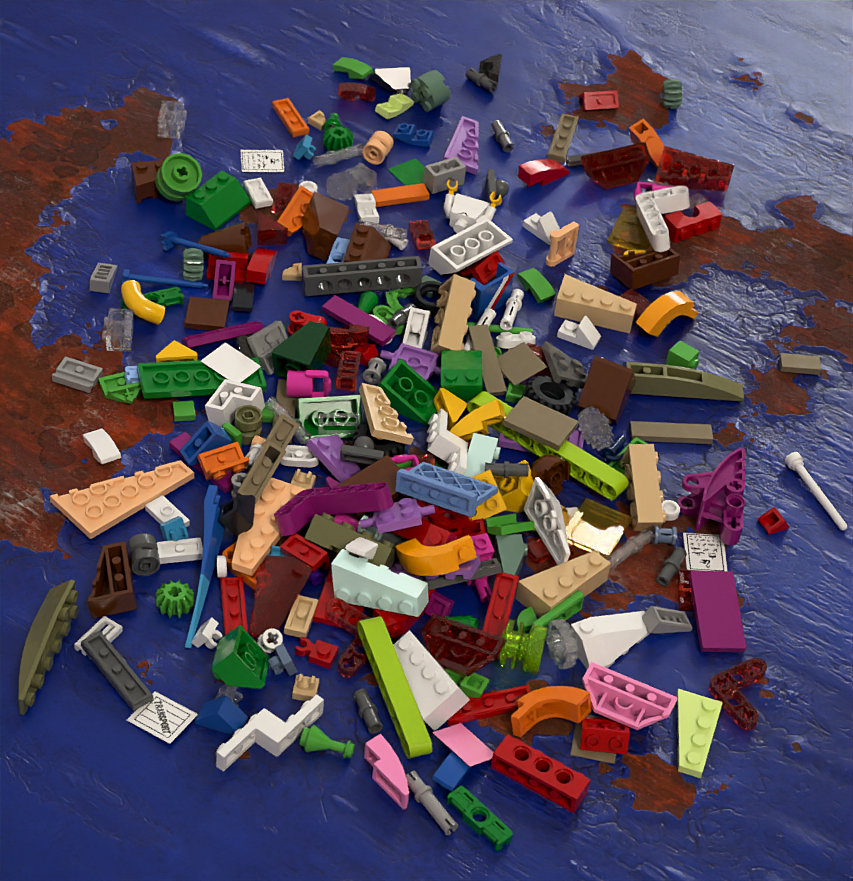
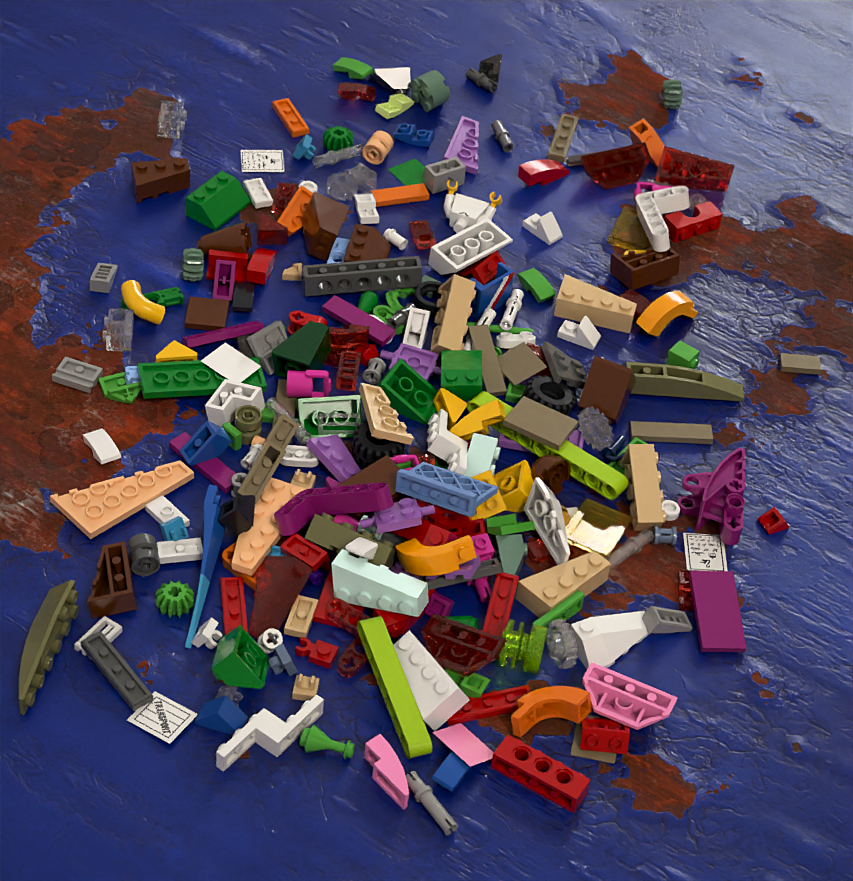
(160, 280): blue piece -> none
(171, 239): blue piece -> none
(178, 177): bright green wheel -> none
(184, 411): bright green tile -> none
(221, 566): white tile -> none
(223, 460): orange bracket -> none
(317, 120): tan tile -> none
(332, 121): green cone -> none
(361, 452): dark grey tile -> none
(368, 711): dark grey pin -> none
(387, 231): clear pin -> none
(469, 806): green piece -> none
(499, 186): dark grey tile -> none
(507, 469): dark grey pin -> none
(528, 617): bright green tile -> none
(567, 243): light nougat plate -> none
(599, 100): red panel -> none
(671, 566): dark grey pin -> none
(695, 730): yellowish green wing -> none
(732, 688): clear red beam -> none
(795, 462): white piece -> none

